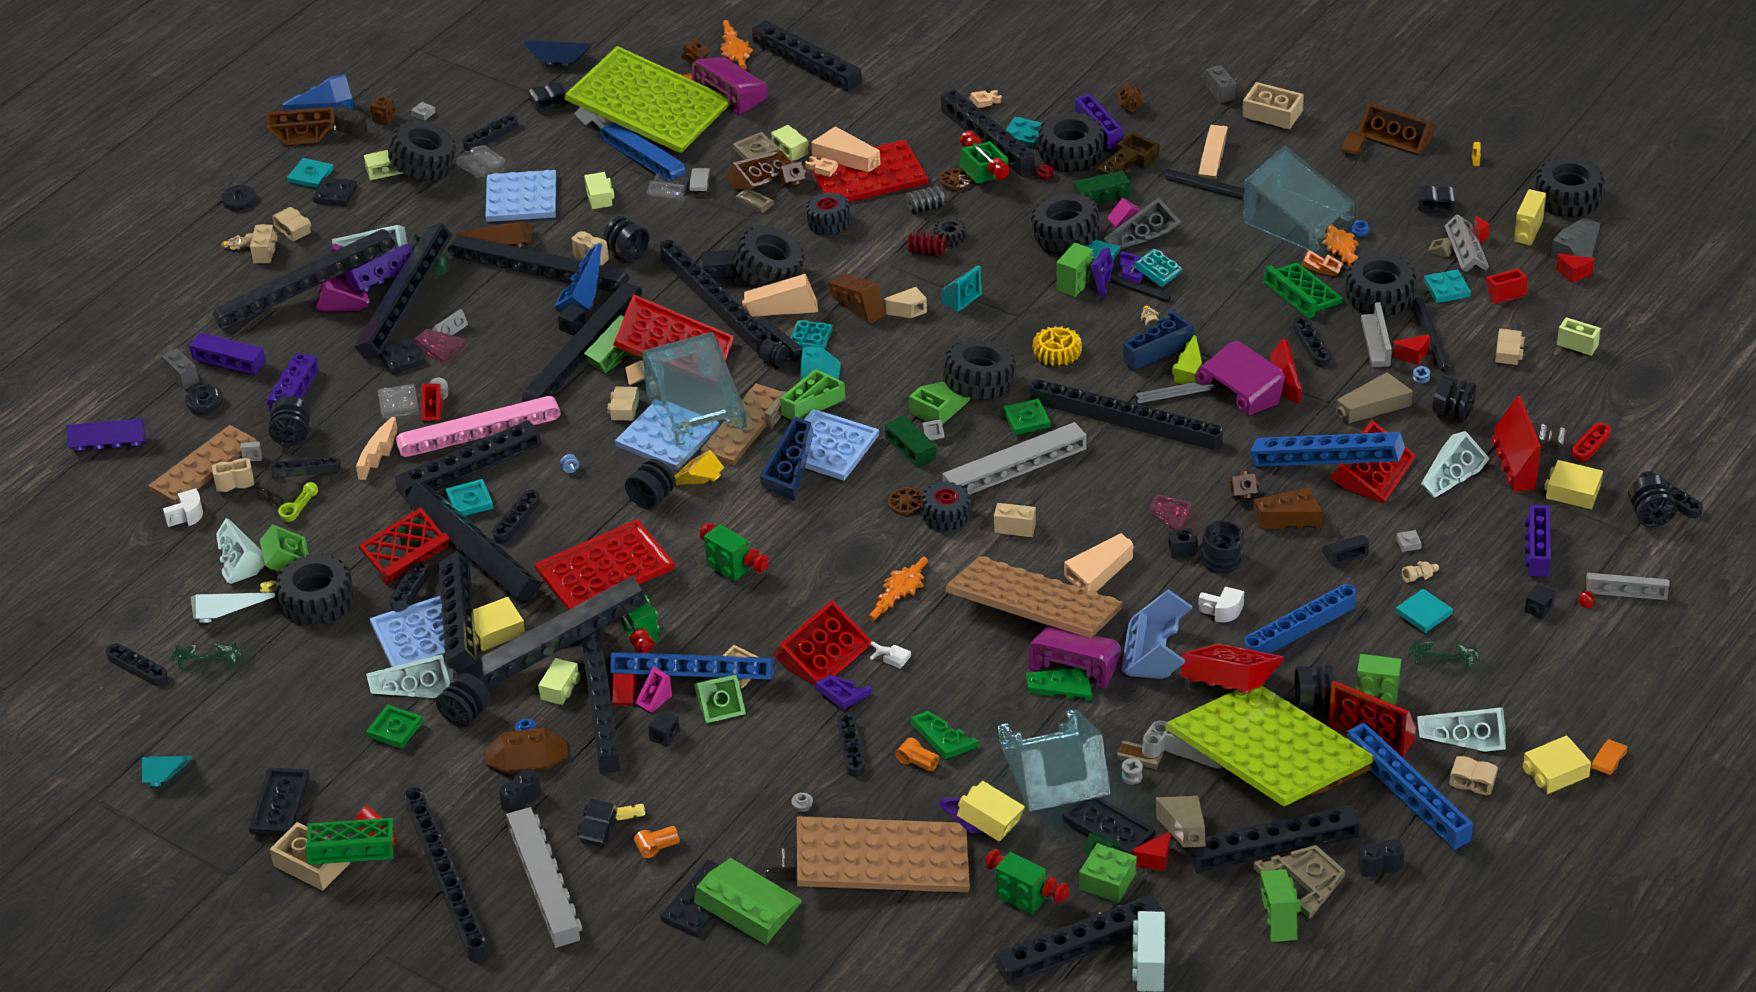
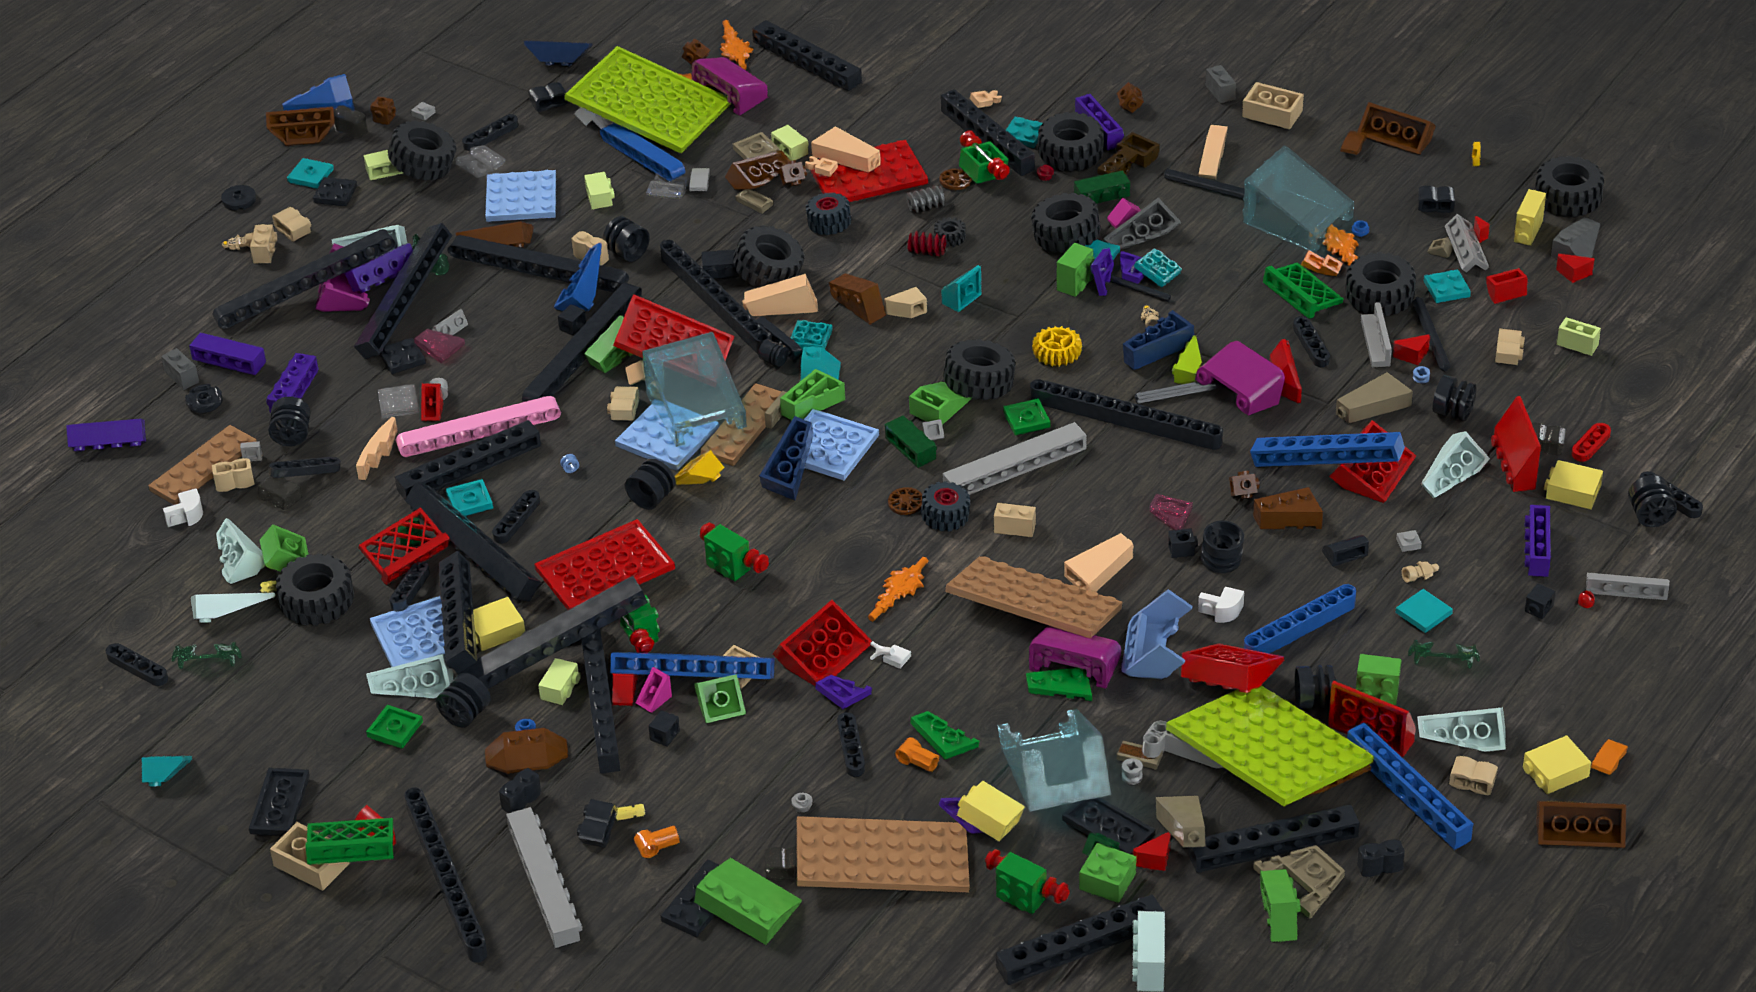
(309, 490): lime piece -> none
(1581, 823): none -> reddish brown slope

